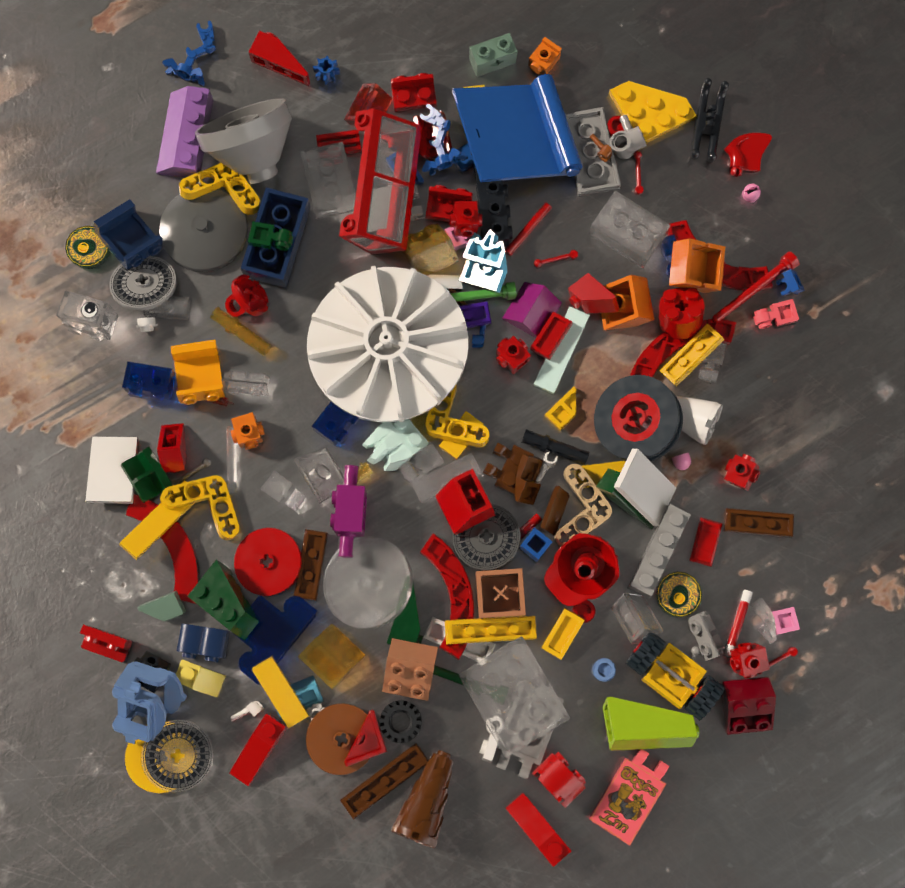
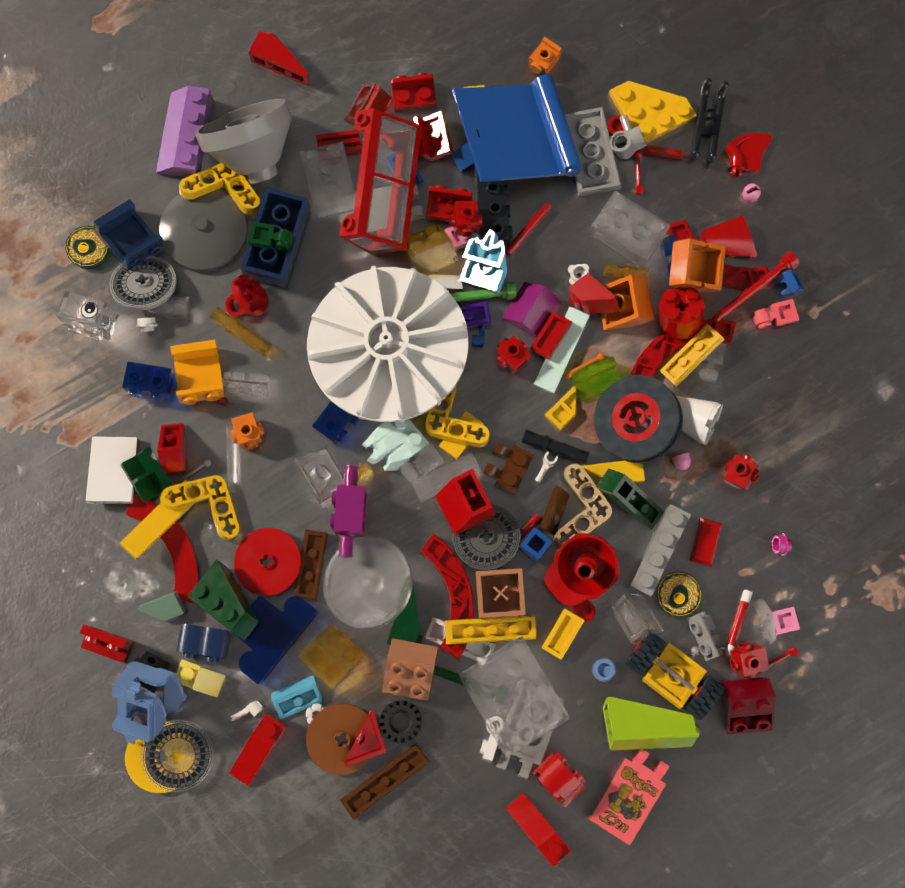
(185, 70): blue piece -> none
(279, 487): clear plate -> none
(280, 692): yellow tile -> none
(332, 70): blue gear -> none
(423, 810): reddish brown cone -> none
(443, 160): blue piece -> none
(493, 54): sand green brick -> none
(526, 486): reddish brown slope -> none
(573, 255): red hinge -> none
(583, 269): none -> white plate
(594, 378): none -> clear neon green panel
(600, 357): none -> orange hinge
(605, 150): dark orange hand -> none
(622, 271): none -> clear yellow pin
(645, 487): white tile -> none
(665, 152): none -> red piece
(733, 235): none -> red slope
(758, 522): reddish brown tile -> none
(781, 544): none -> dark pink plate

